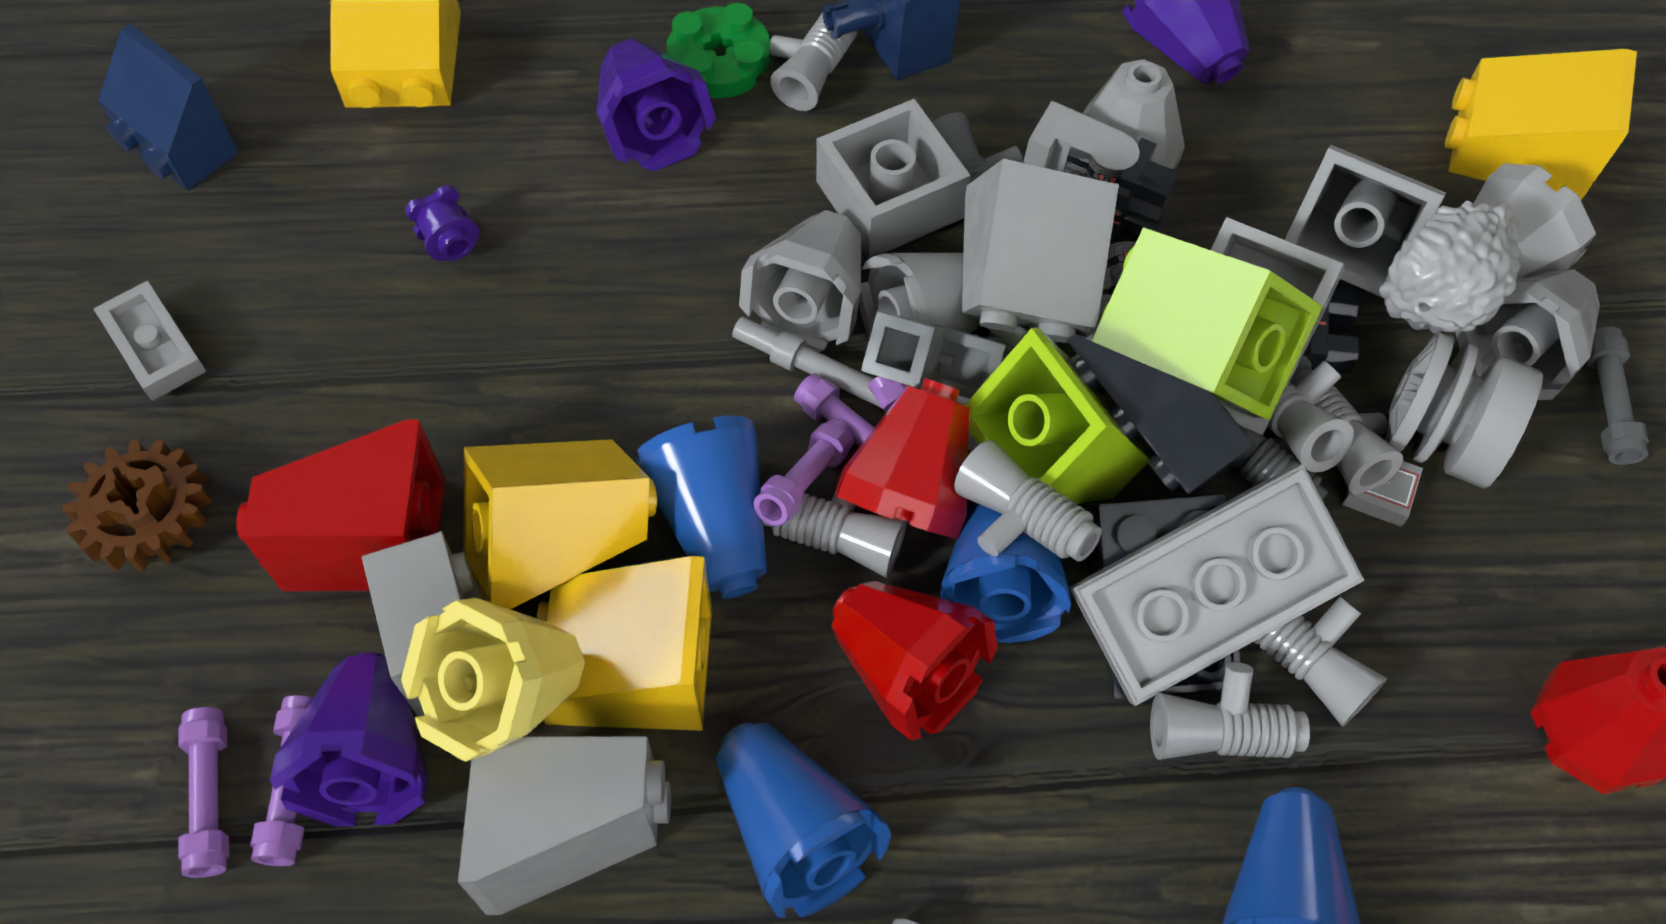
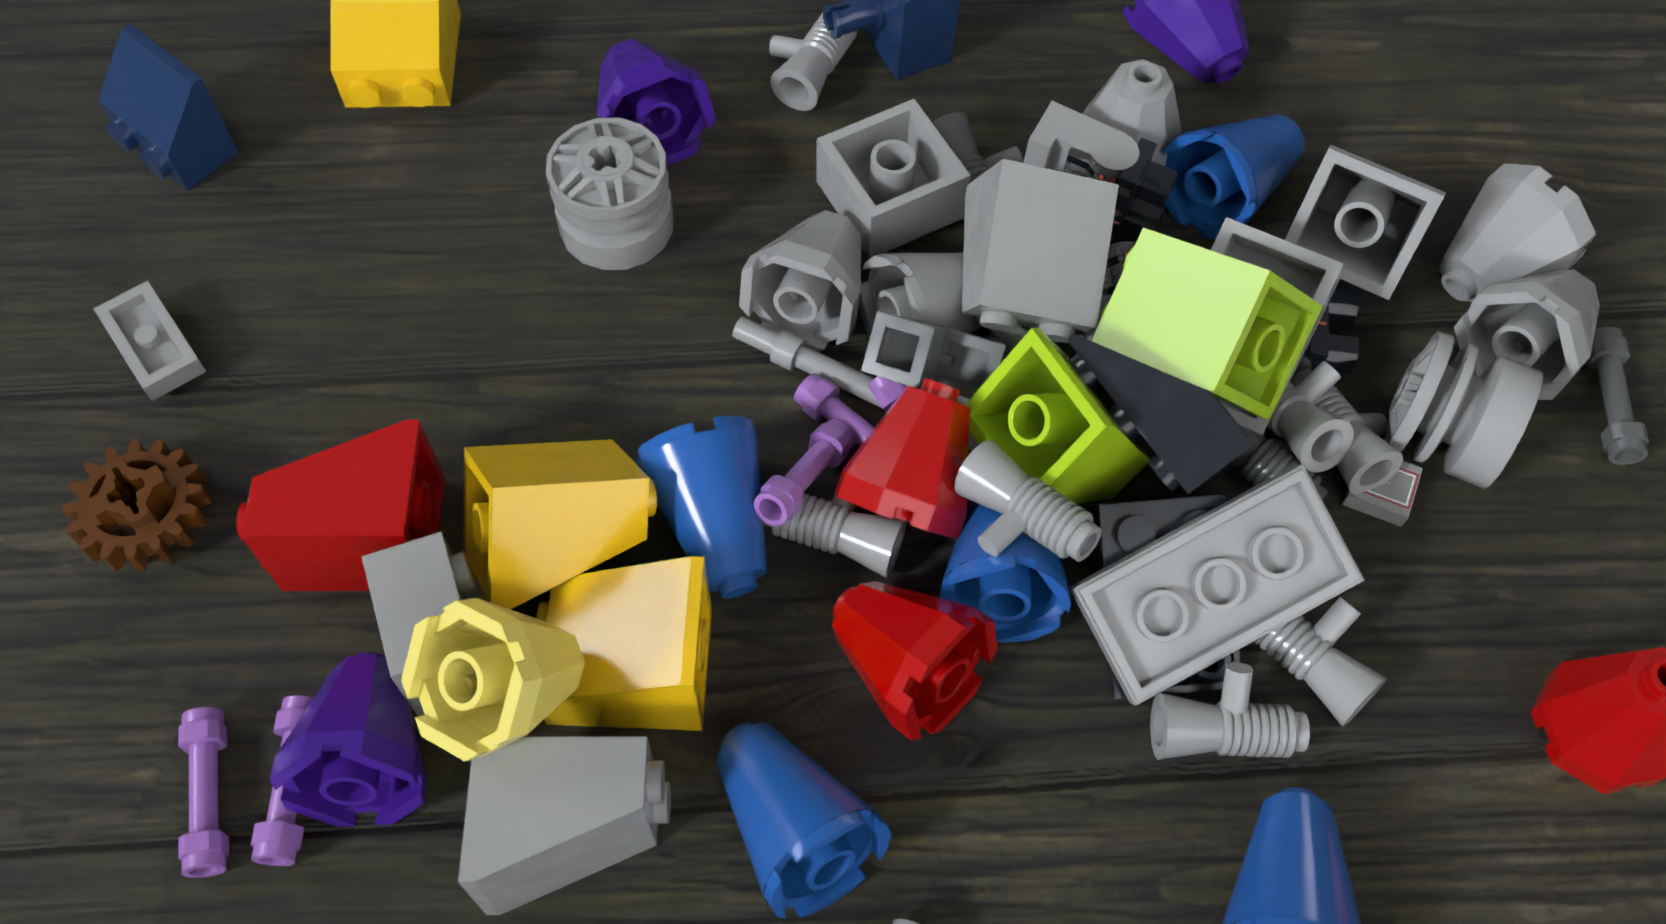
(443, 224): dark purple brick -> none
(611, 193): none -> light grey wheel
(722, 27): green plate -> none
(1230, 170): none -> blue cone
(1455, 268): light grey piece -> none
(1545, 113): yellow slope -> none

